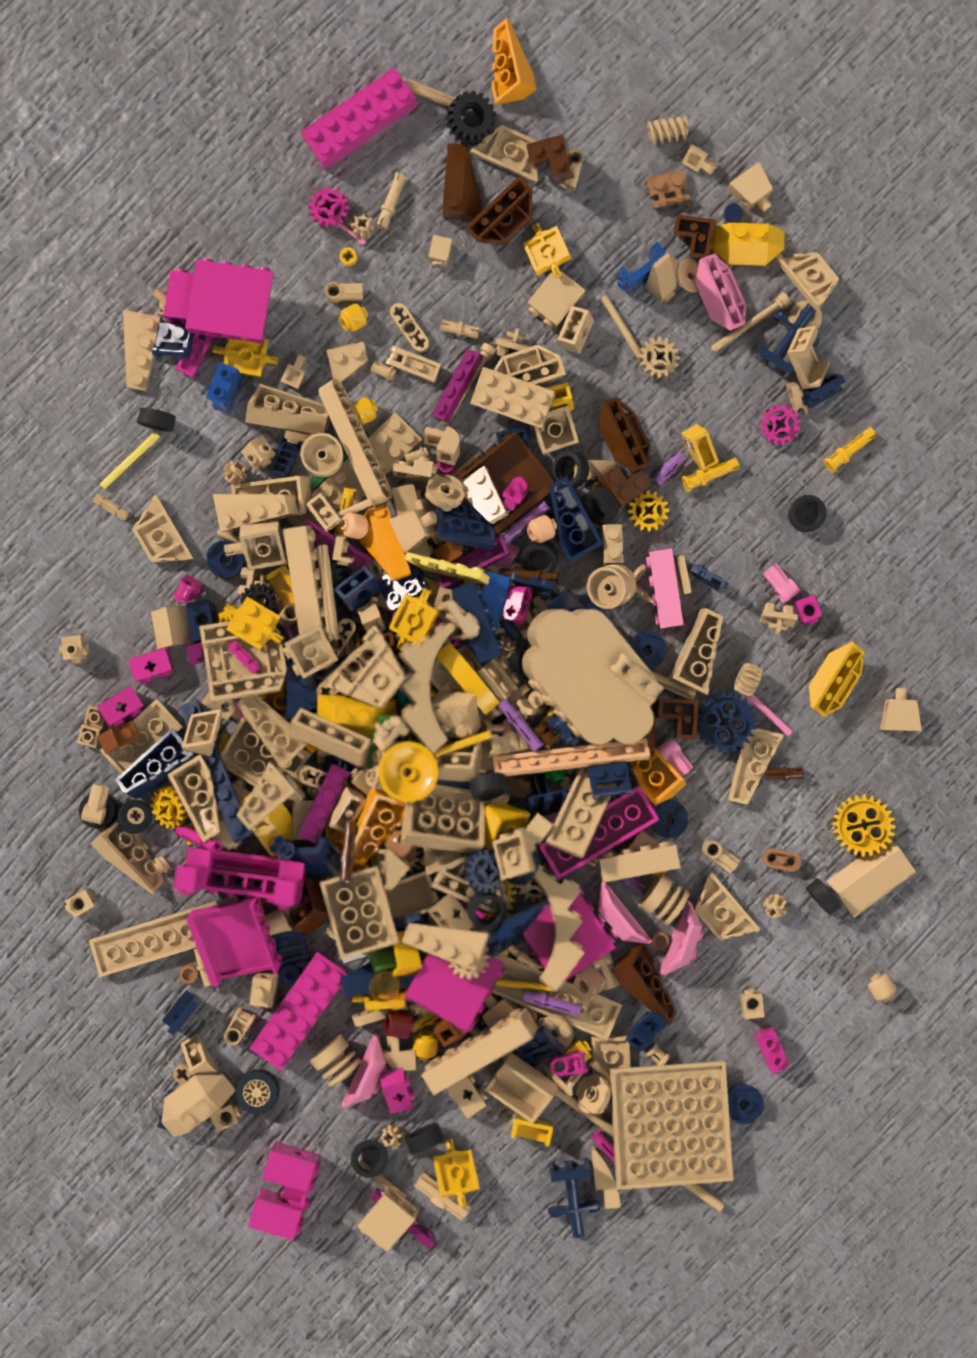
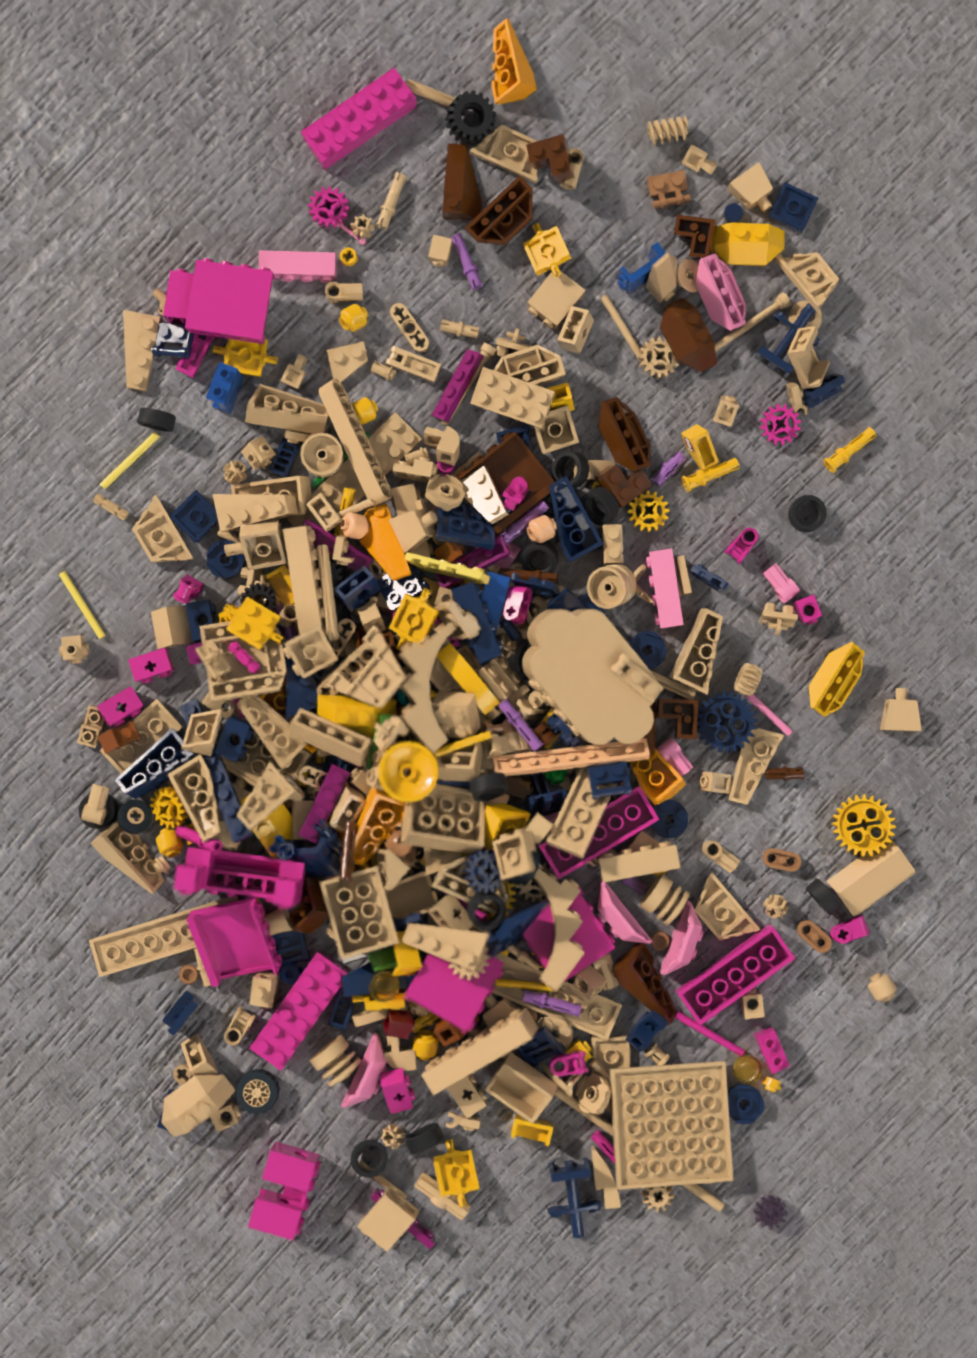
(82, 605): none -> light yellow bar
(88, 899): tan brick -> none
(169, 843): none -> yellow head
(195, 516): none -> dark blue plate
(213, 659): none -> tan hips
(226, 746): none -> dark blue brick
(300, 265): none -> bright pink brick
(331, 834): none -> dark blue pin
(331, 1022): none -> dark blue slope
(468, 1124): none -> tan plate
(470, 270): none -> medium lavender pin
(659, 1201): none -> tan gear
(688, 336): none -> reddish brown wedge
(710, 1034): none -> dark pink bar
(715, 782): none -> tan bracket
(726, 410): none -> tan bracket
(735, 974): none -> dark pink brick
(741, 546): none -> dark pink piece
(747, 1069): none -> clear yellow hair
(763, 1215): none -> clear purple gear
(772, 1085): none -> yellow plate
(793, 207): none -> dark blue plate
(813, 936): none -> medium nougat plate
(853, 929): none -> dark pink piece

